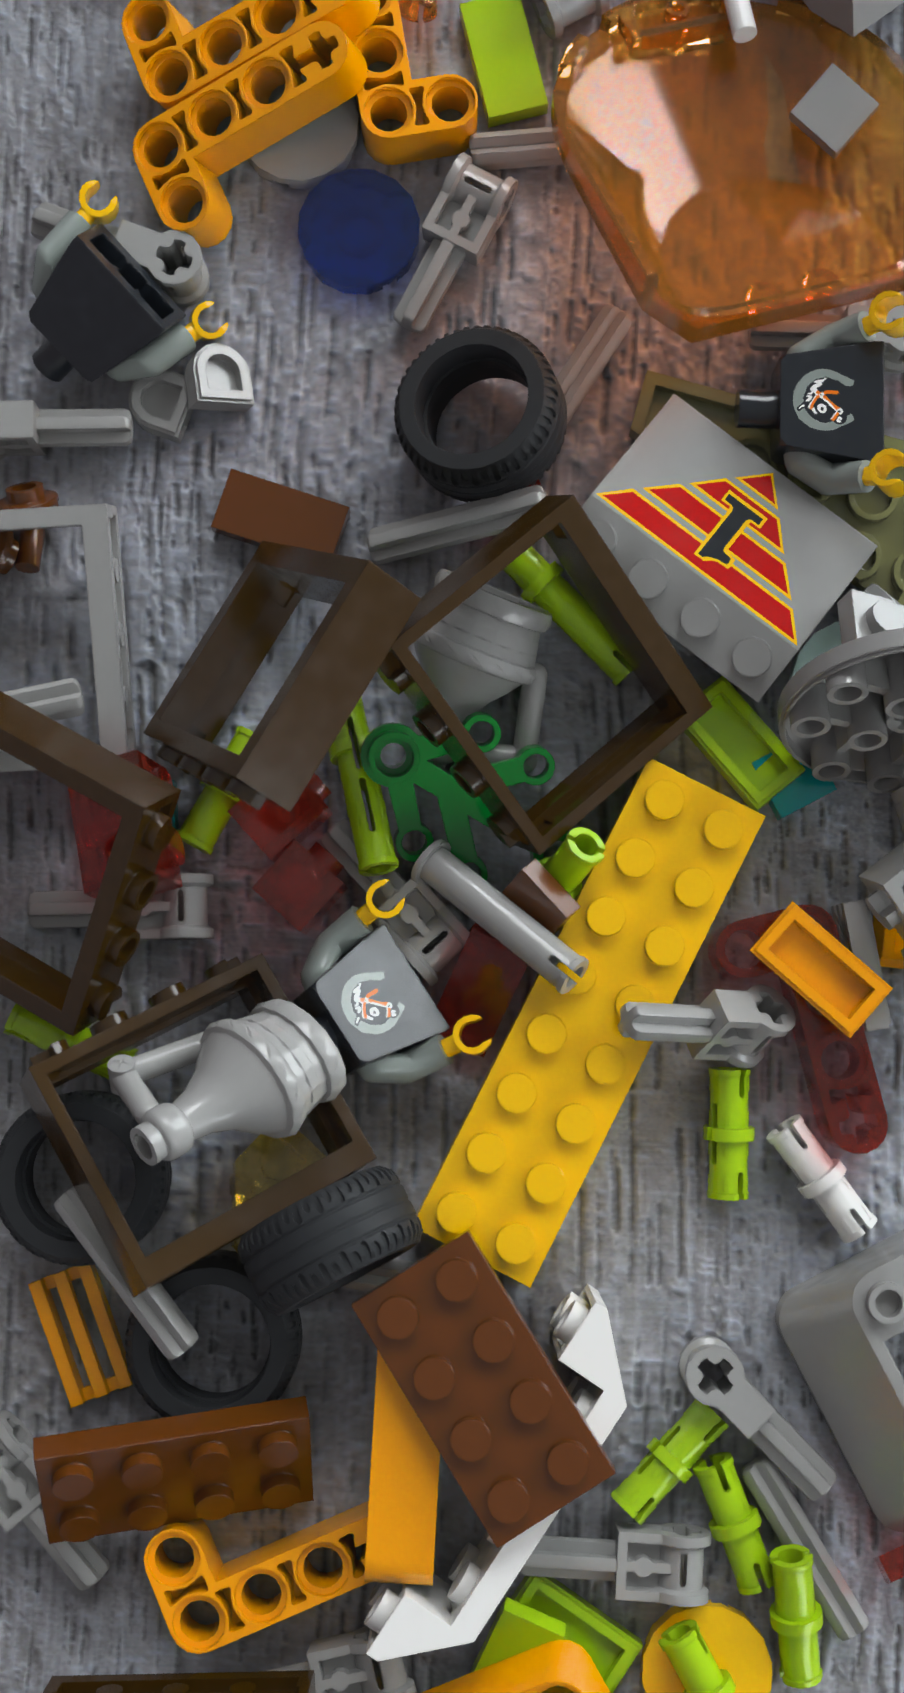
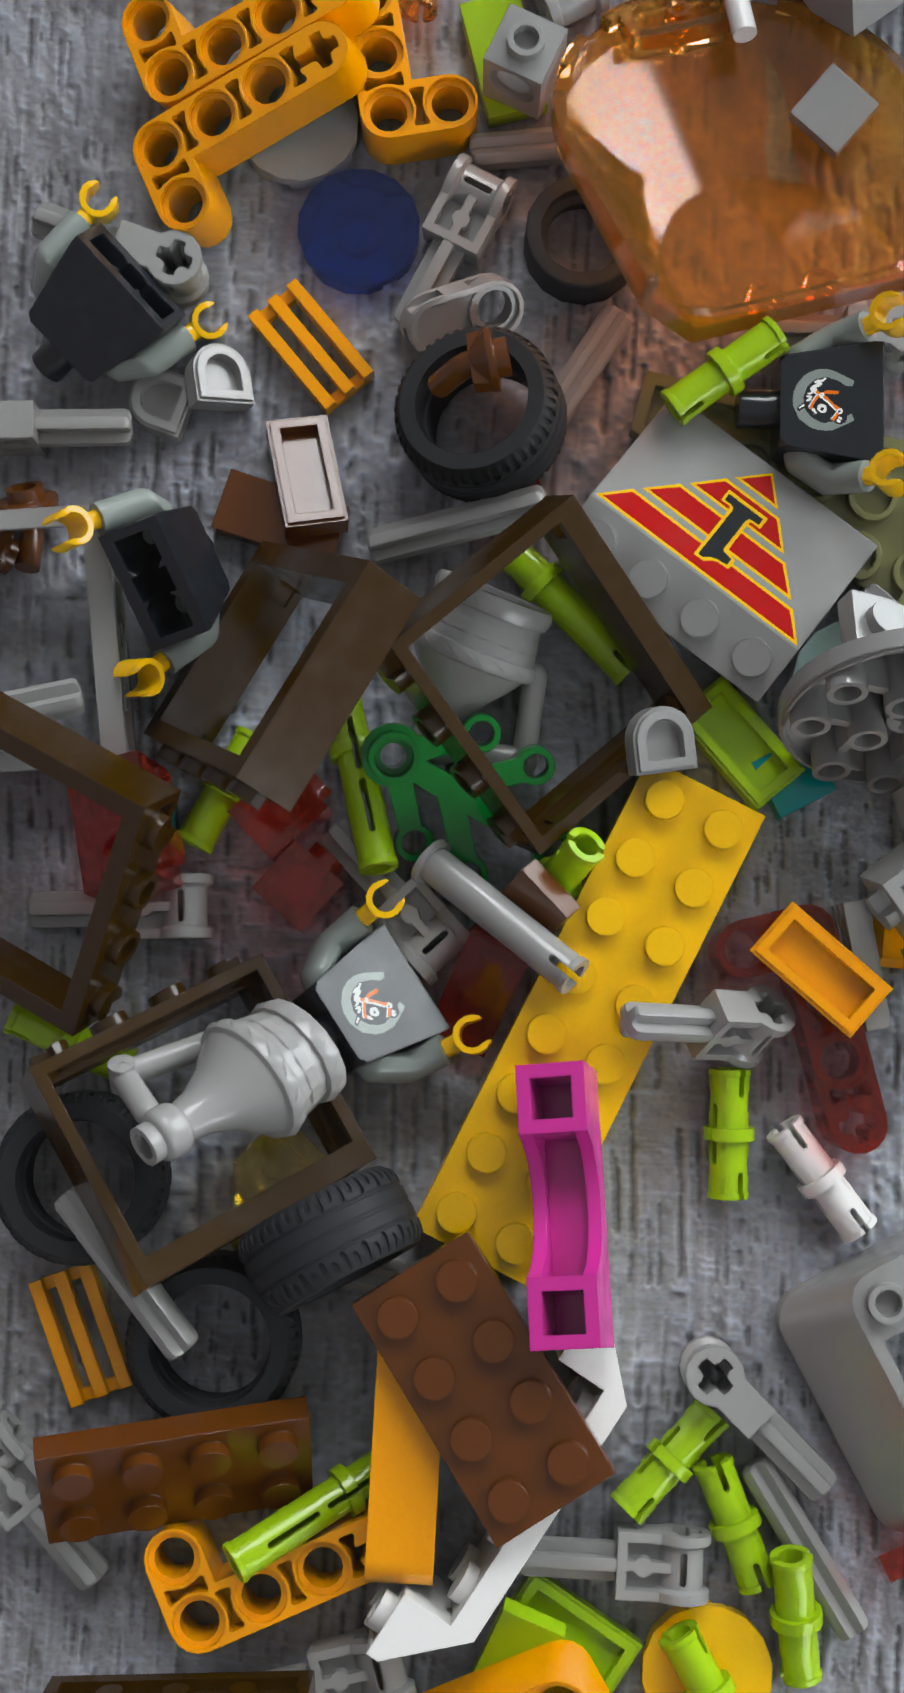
(165, 572): none -> black torso
(279, 308): none -> light orange tile
(301, 1519): none -> lime pin
(306, 476): none -> tile
(455, 307): none -> light grey piece
(484, 361): none -> reddish brown plate
(523, 61): none -> light grey brick
(552, 277): none -> black tyre
(570, 1245): none -> dark pink arch
(659, 742): none -> light grey tile
(725, 371): none -> lime pin

